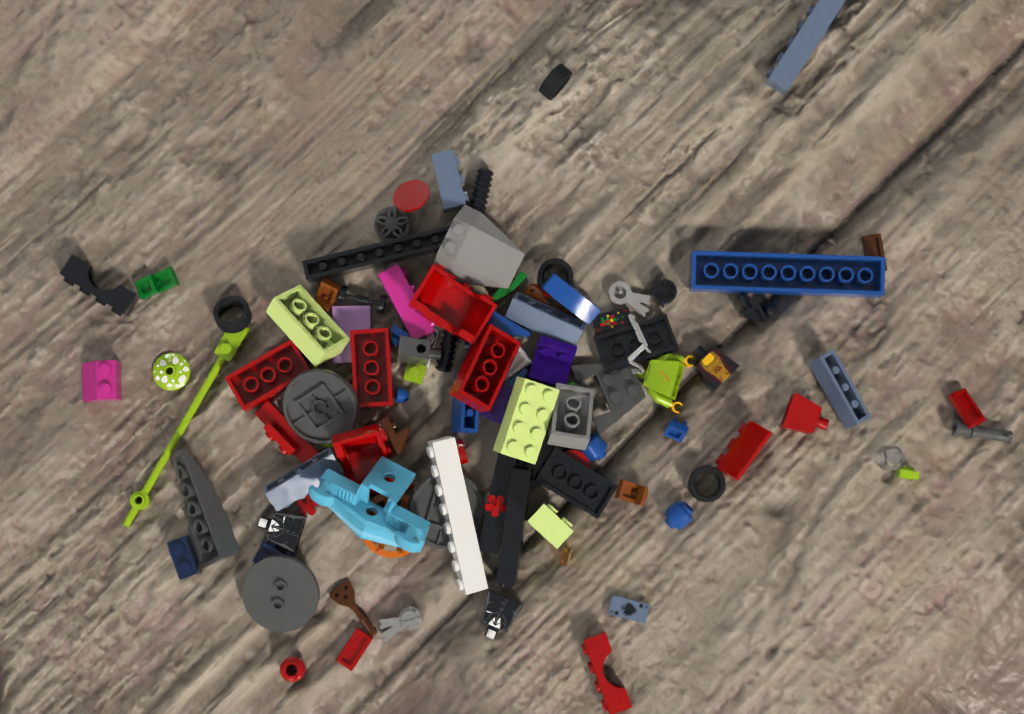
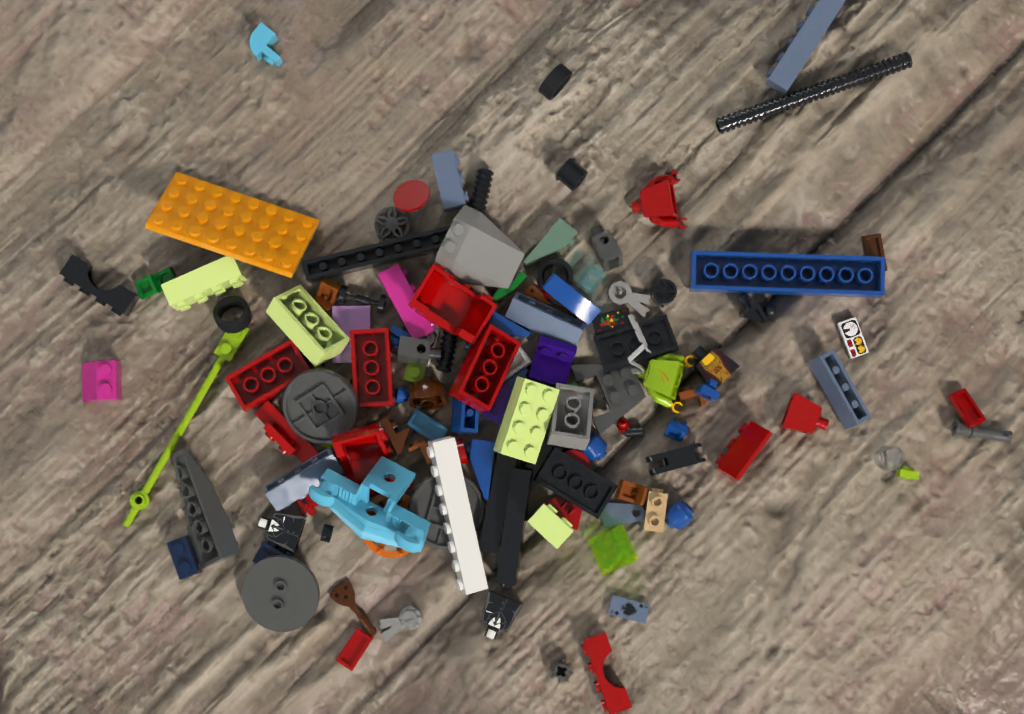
(180, 373): lime dish -> none
(203, 283): none -> yellowish green brick
(232, 224): none -> light orange plate
(260, 43): none -> medium azure brick
(286, 670): red head -> none
(326, 533): none -> black axle
(422, 445): none -> dark orange bracket
(426, 426): none -> dark azure tile
(428, 394): none -> reddish brown cylinder
(482, 457): none -> blue slope
(495, 505): red plant -> none
(554, 241): none -> sand green slope
(562, 665): none -> dark grey gear
(565, 556): clear orange tile -> none
(566, 509): none -> red piece
(571, 174): none -> black piece
(589, 285): none -> clear light blue brick
(606, 248): none -> dark grey torso
(612, 549): none -> clear neon green plate
(620, 514): none -> sand blue piece
(627, 430): none -> arm
(655, 510): none -> tan brick
(659, 202): none -> red torso
(675, 459): none -> black piece
(688, 392): none -> dark orange bracket
(706, 469): black tyre -> none
(708, 390): none -> blue tile
(813, 92): none -> black piece
(852, 338): none -> tile

